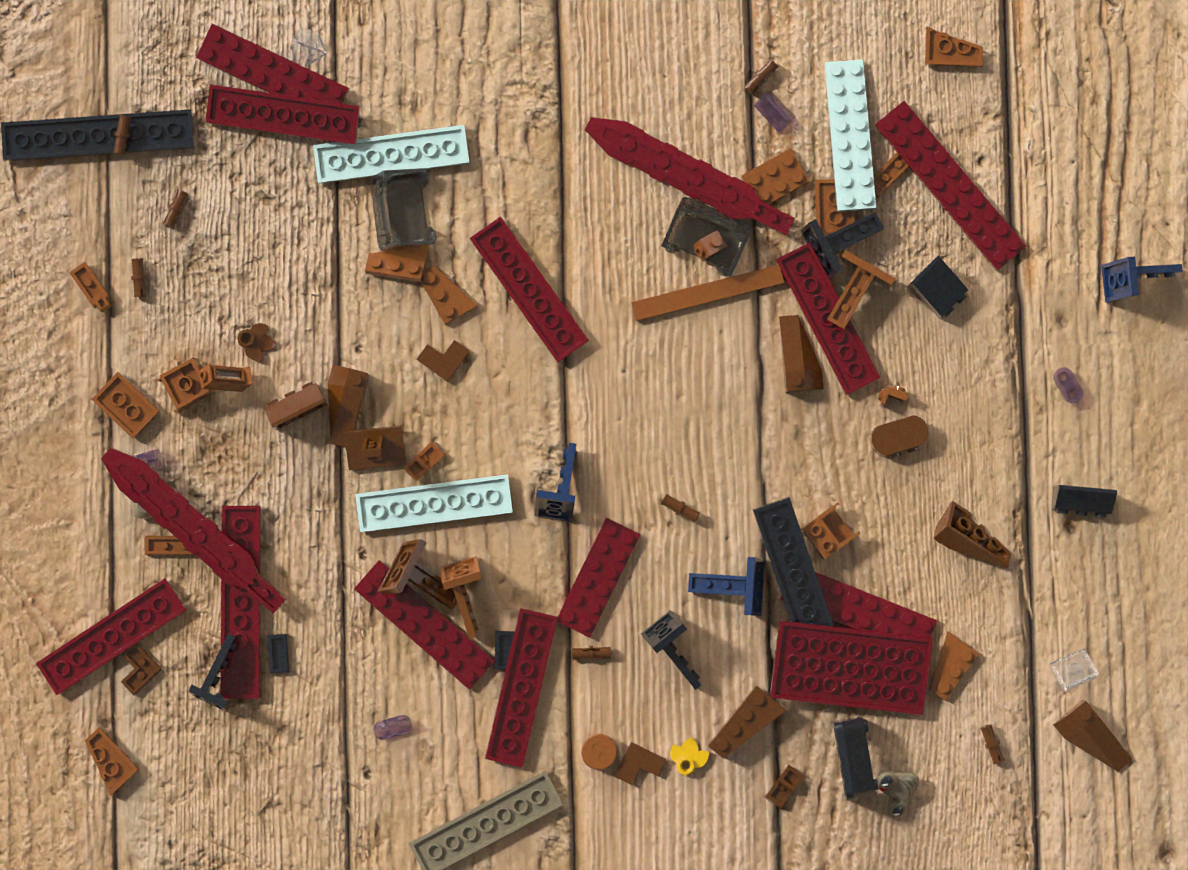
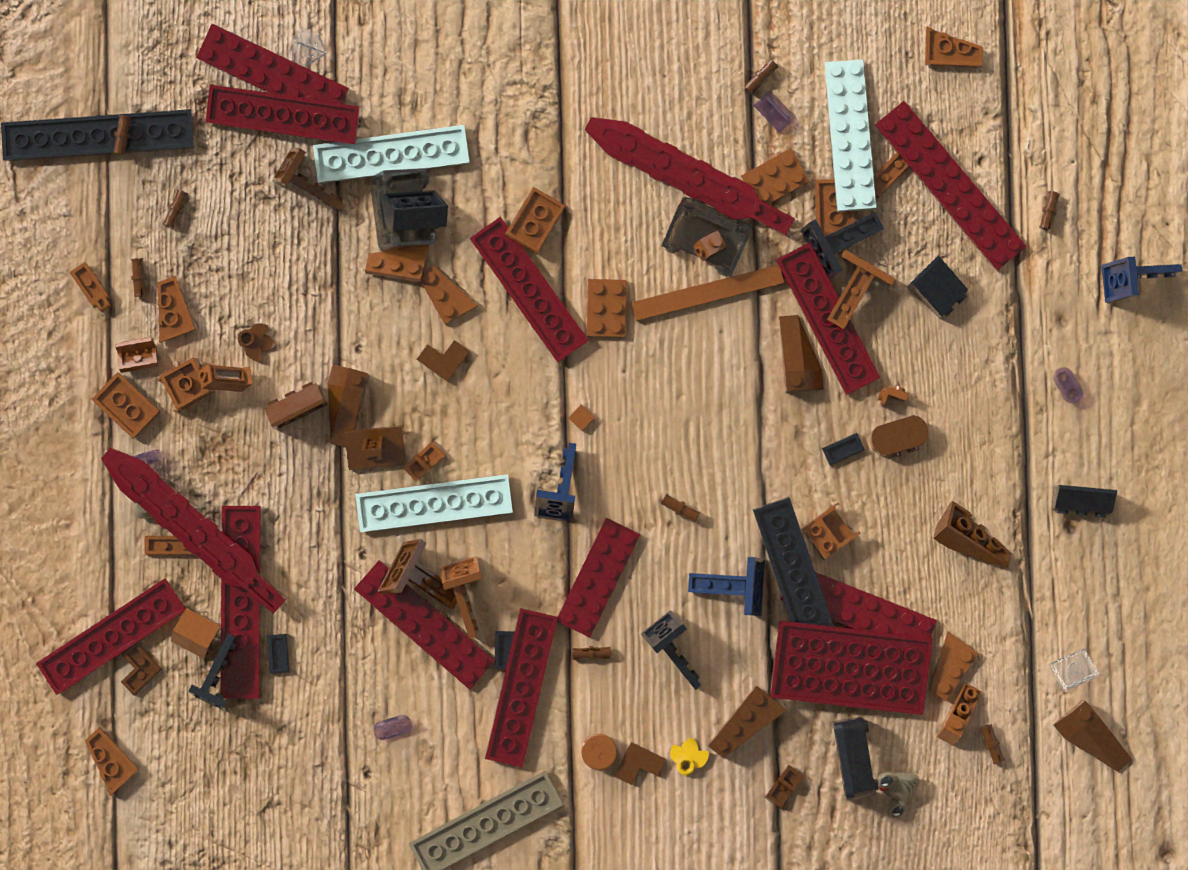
(137, 354): none -> dark orange bracket
(173, 311): none -> dark orange wing
(195, 633): none -> dark orange slope
(286, 174): none -> reddish brown piece
(414, 210): none -> black slope
(535, 220): none -> dark orange tile
(581, 417): none -> dark orange tile
(606, 308): none -> dark orange plate
(843, 449): none -> black tile
(959, 714): none -> dark orange slope
(1049, 210): none -> reddish brown pin

